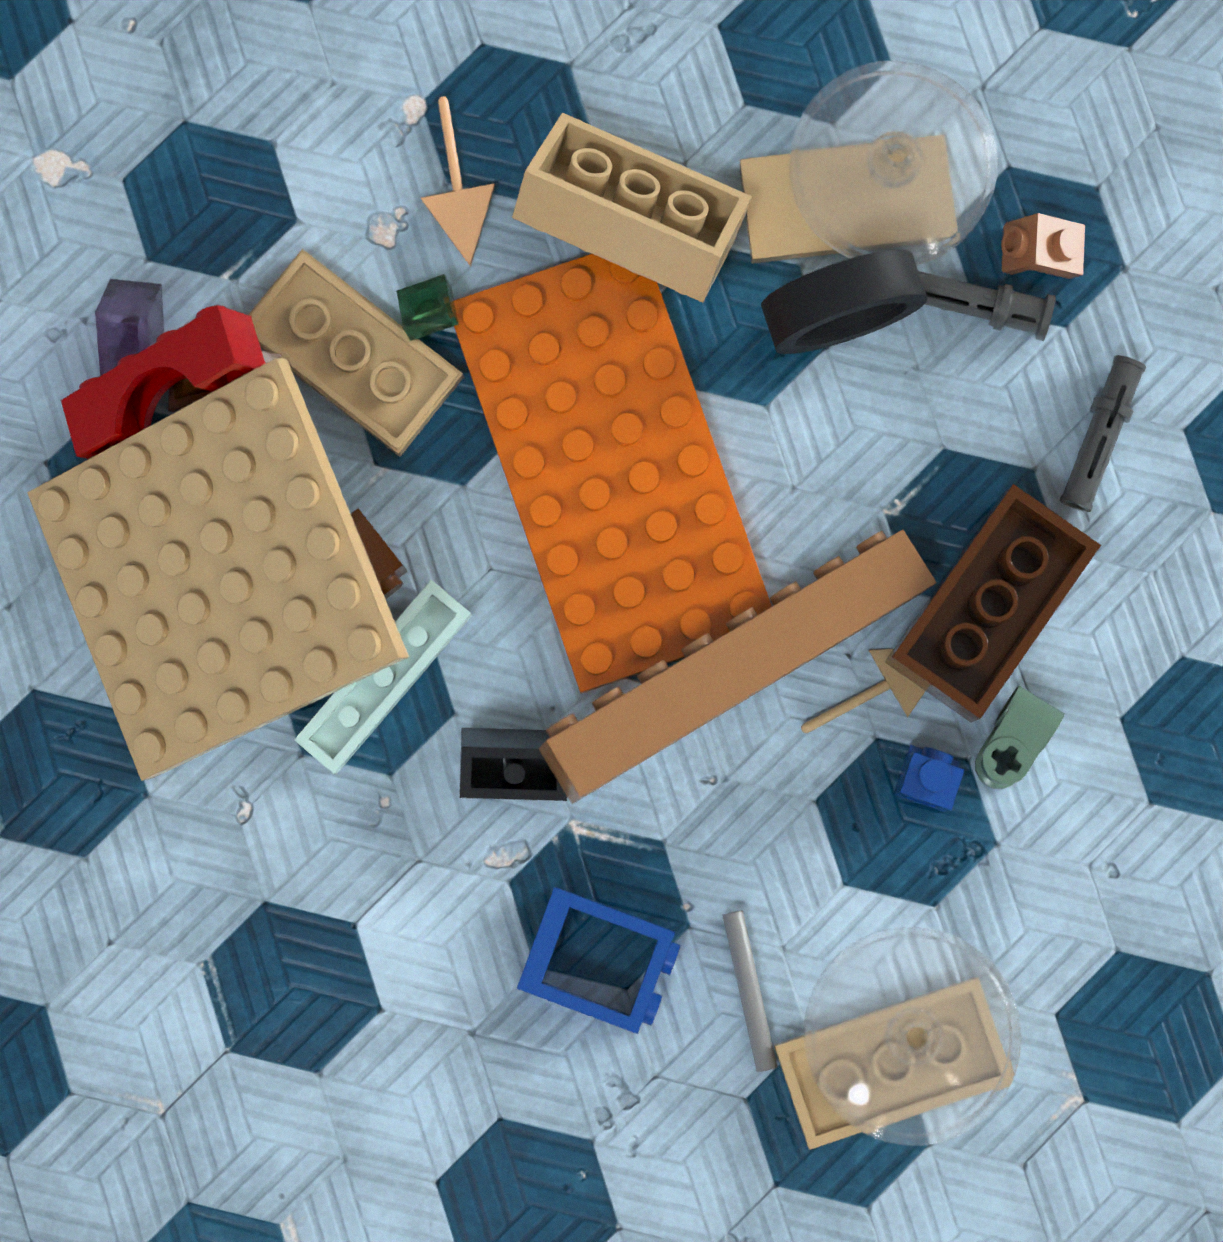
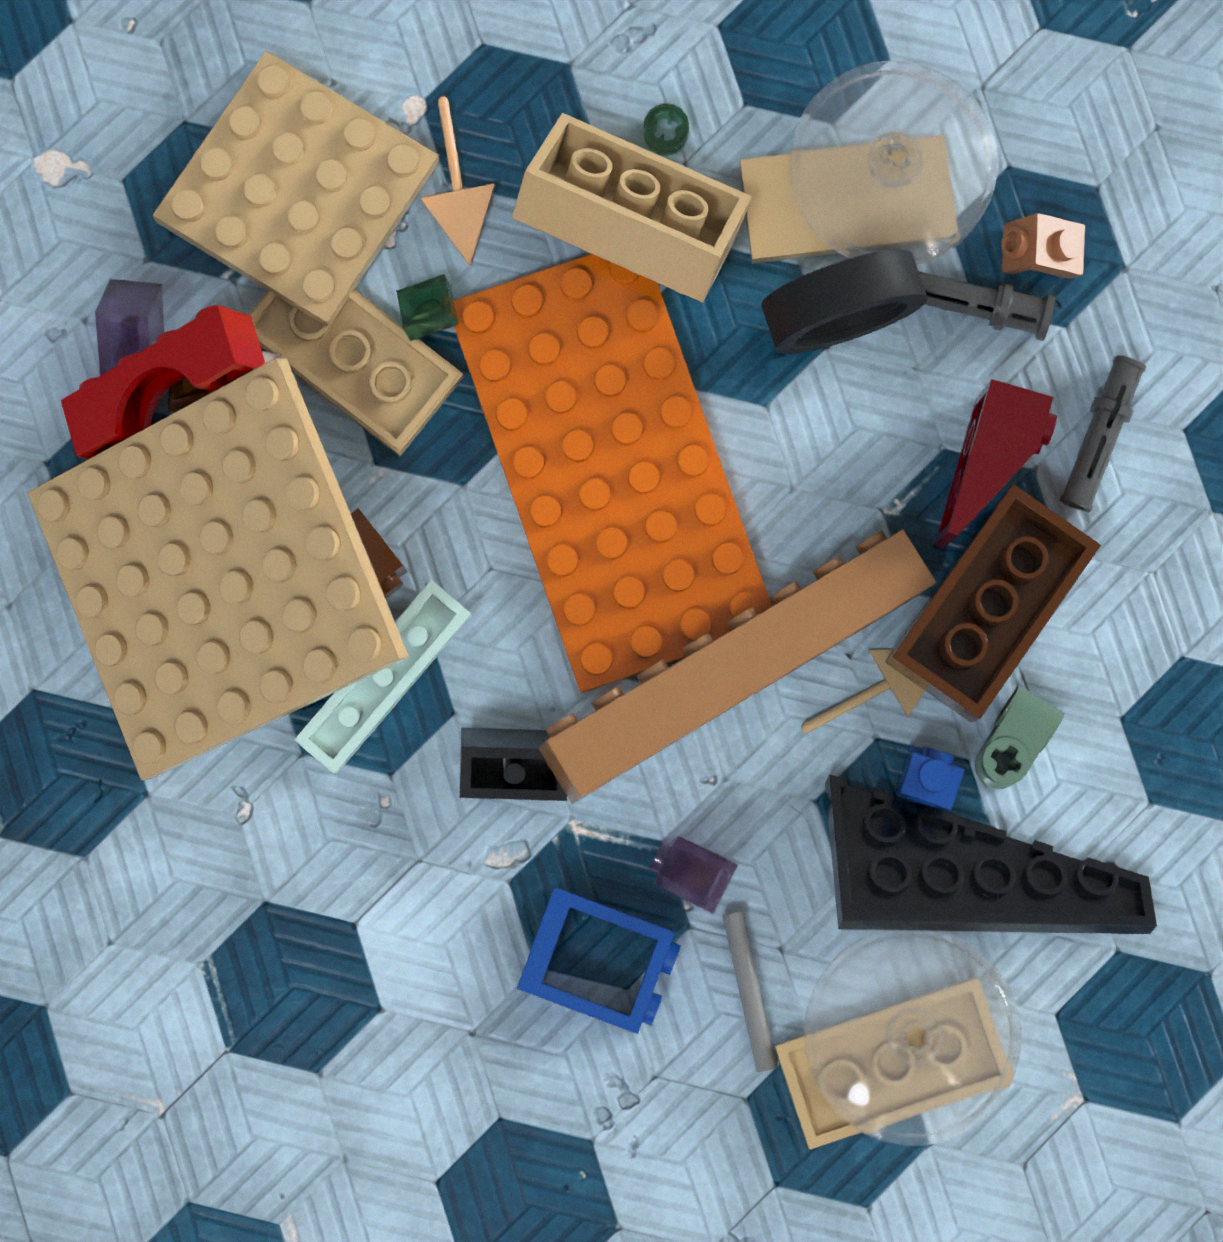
(296, 188): none -> tan plate
(672, 113): none -> clear green bush
(692, 872): none -> clear purple slope
(956, 874): none -> black wing
(1001, 436): none -> dark red slope

